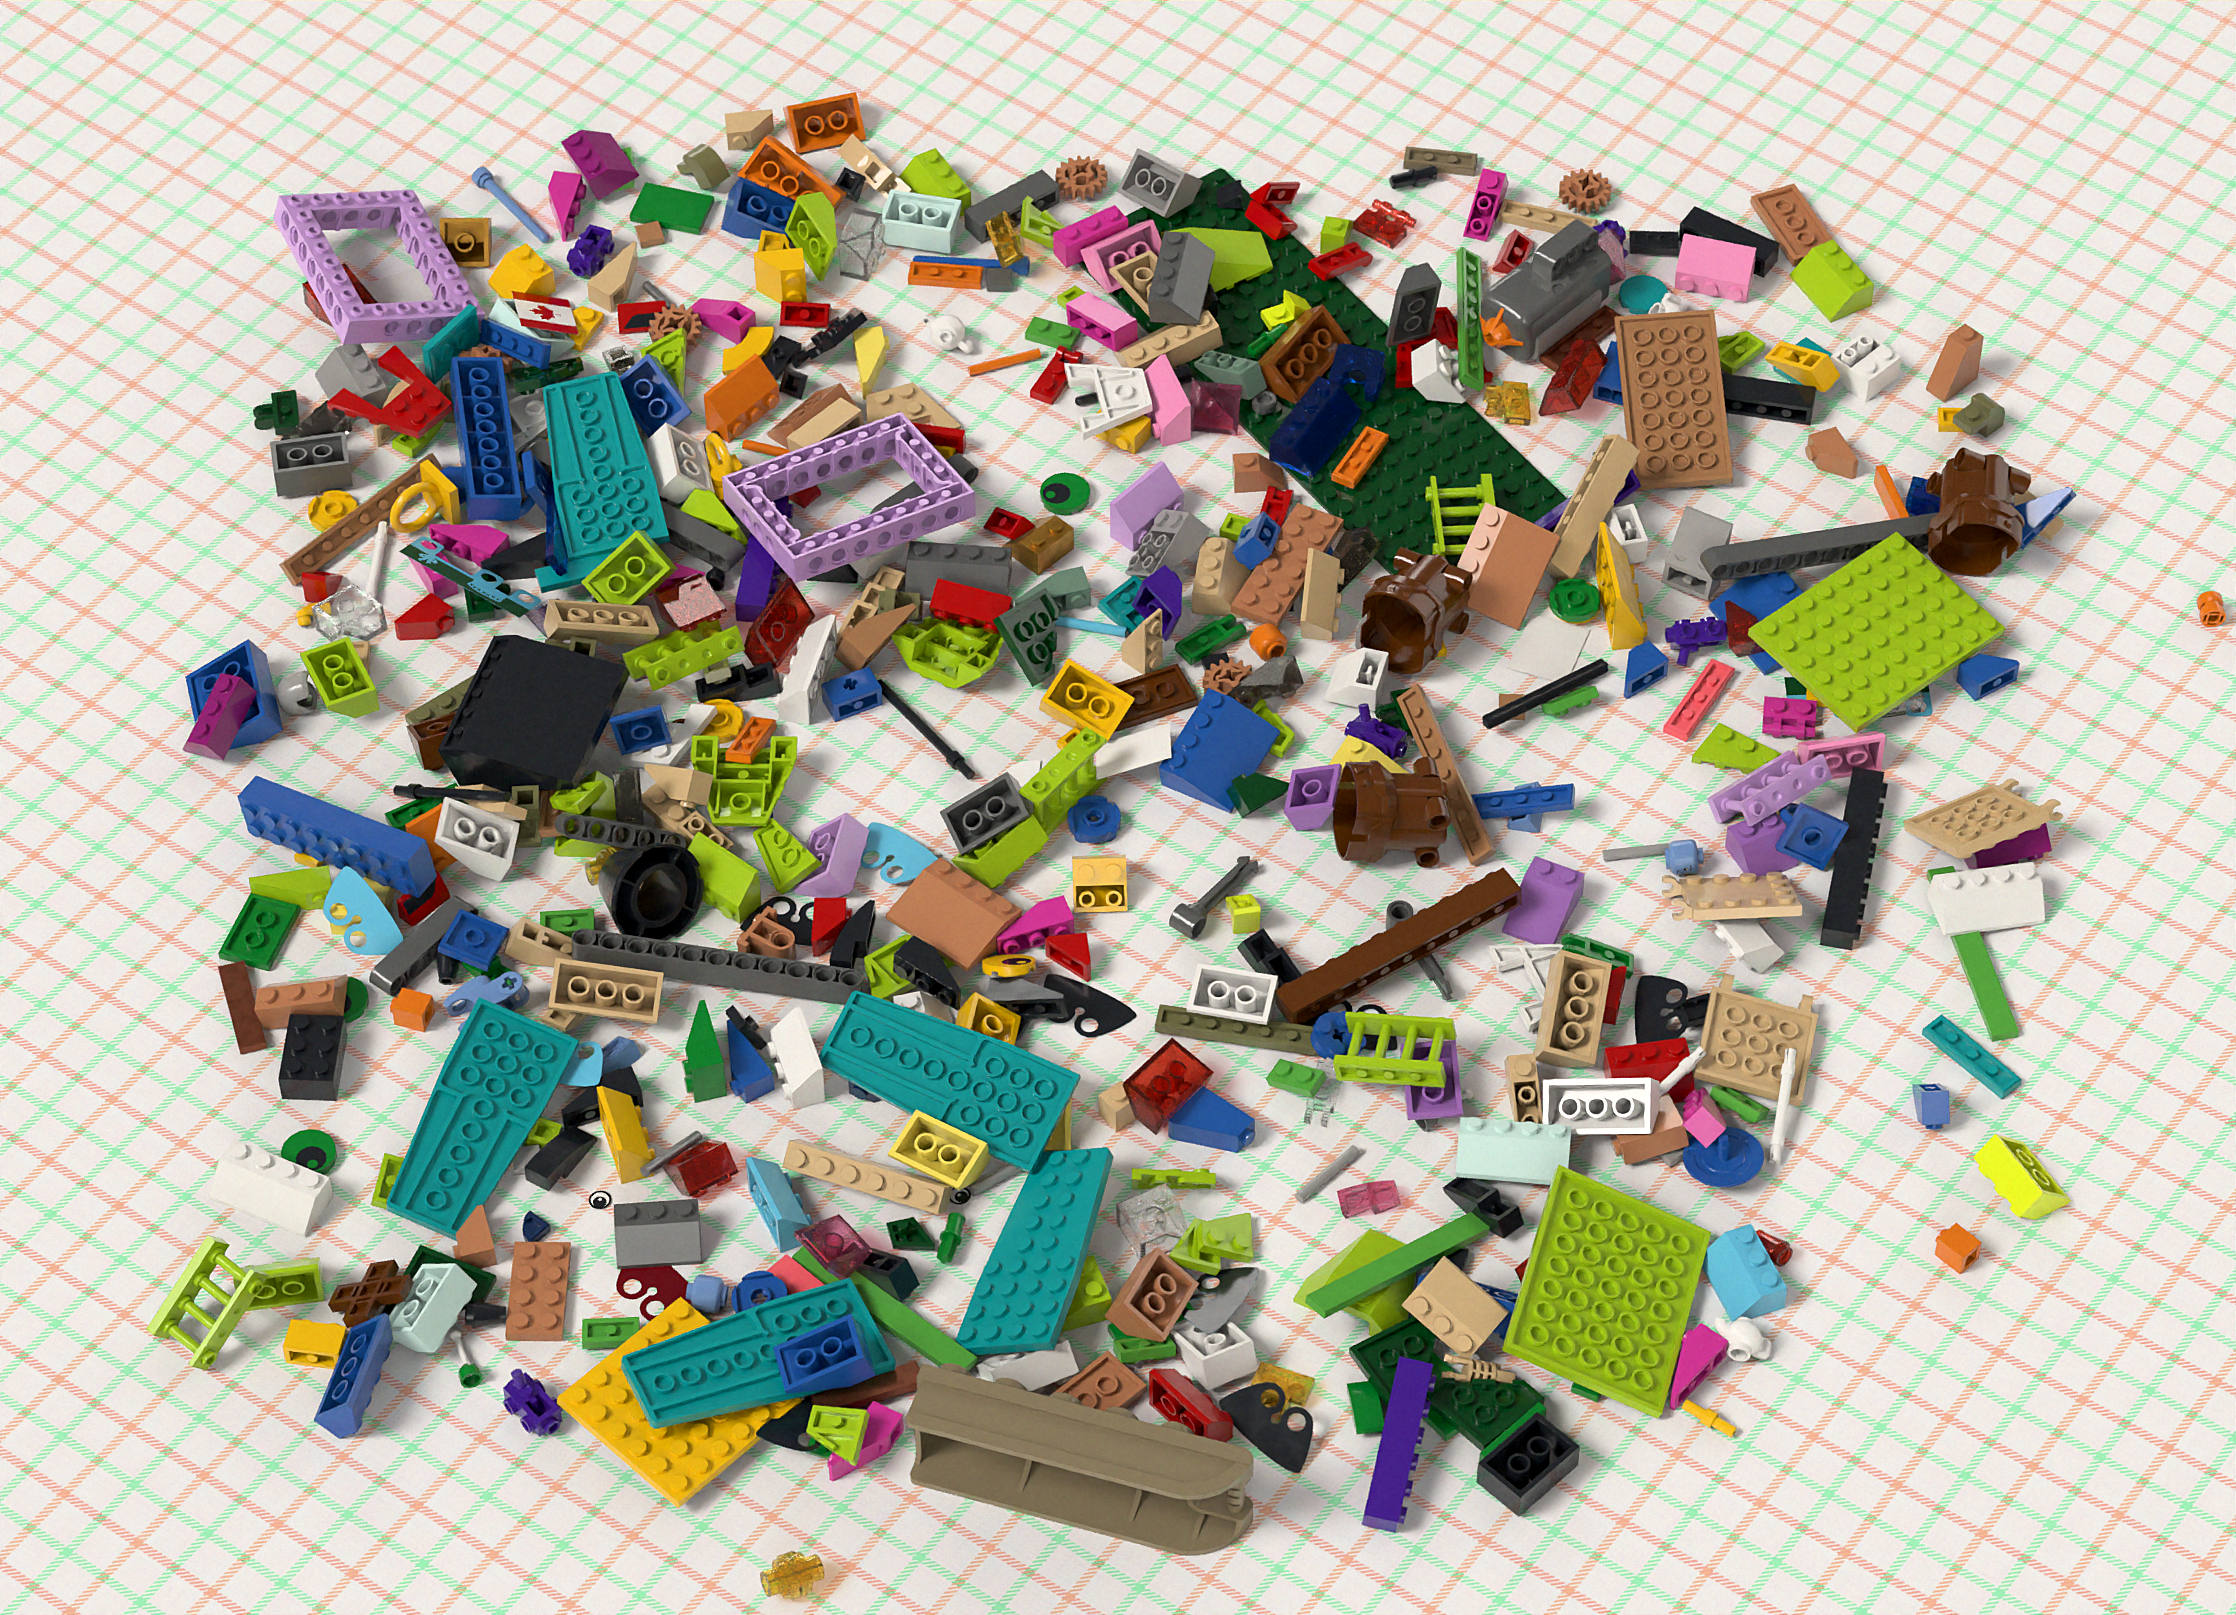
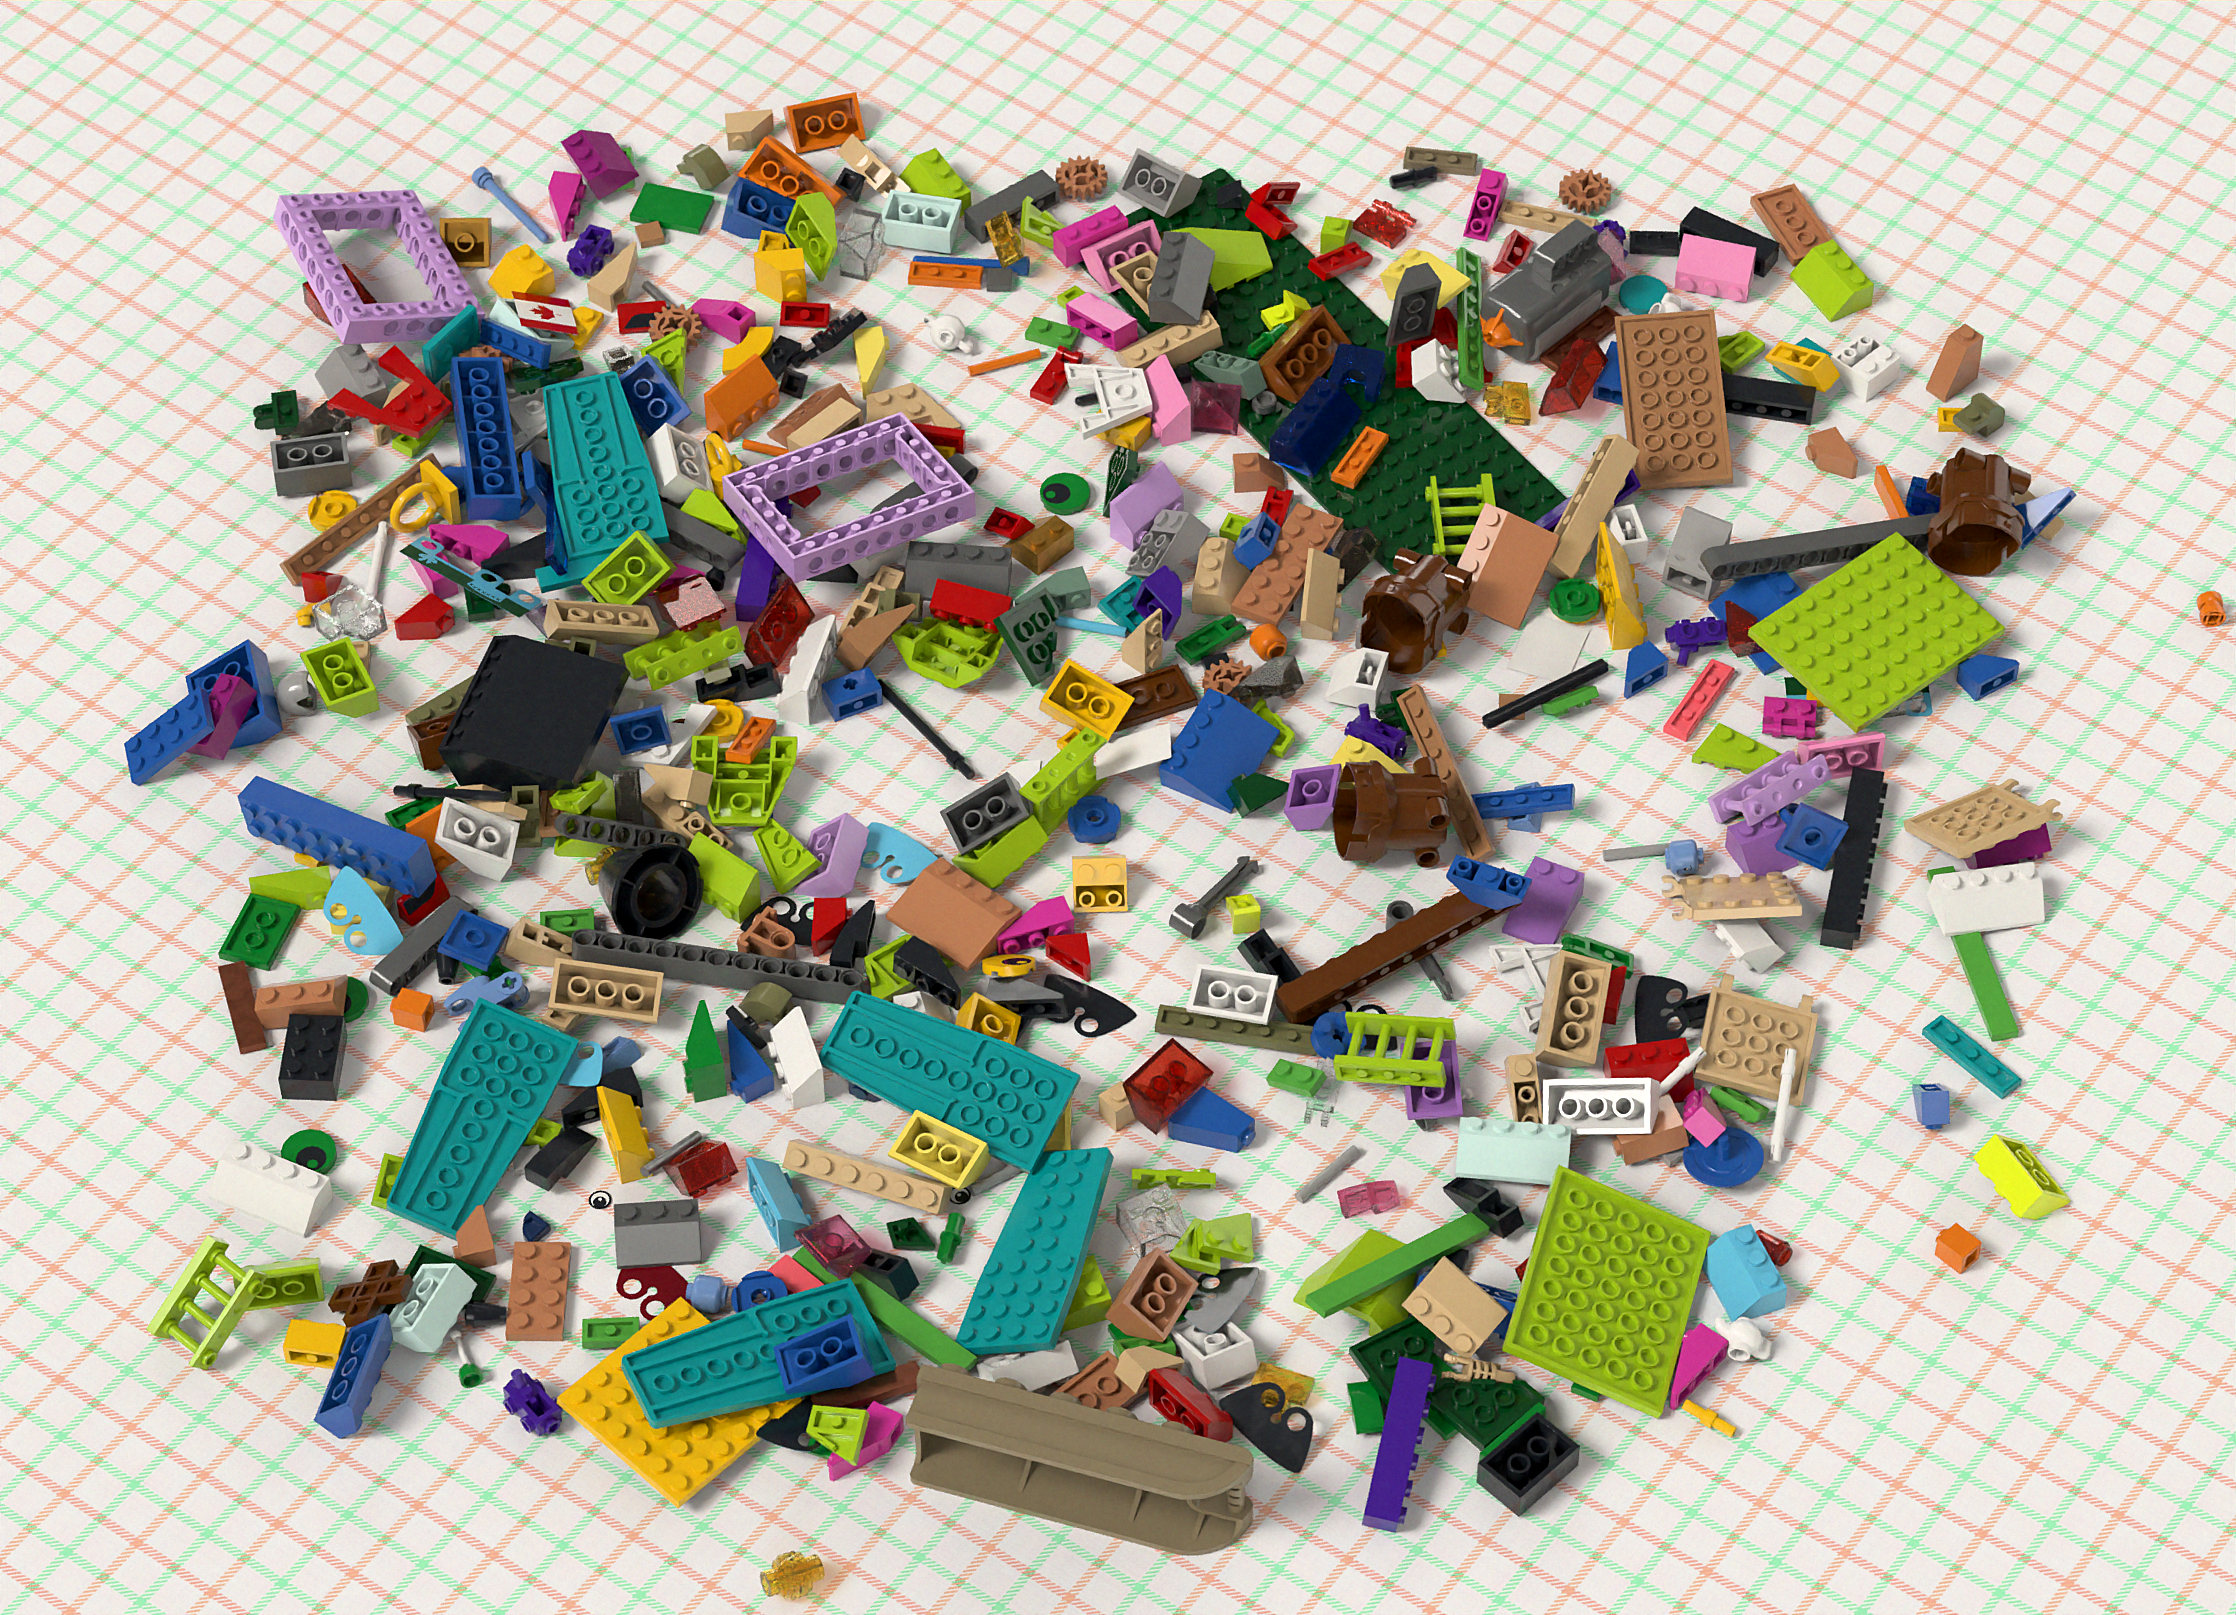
(169, 736): none -> blue plate
(767, 1002): none -> olive brick
(1121, 471): none -> dark green plate
(1137, 1362): none -> tan slope
(1452, 280): none -> light yellow slope
(1487, 883): none -> blue slope

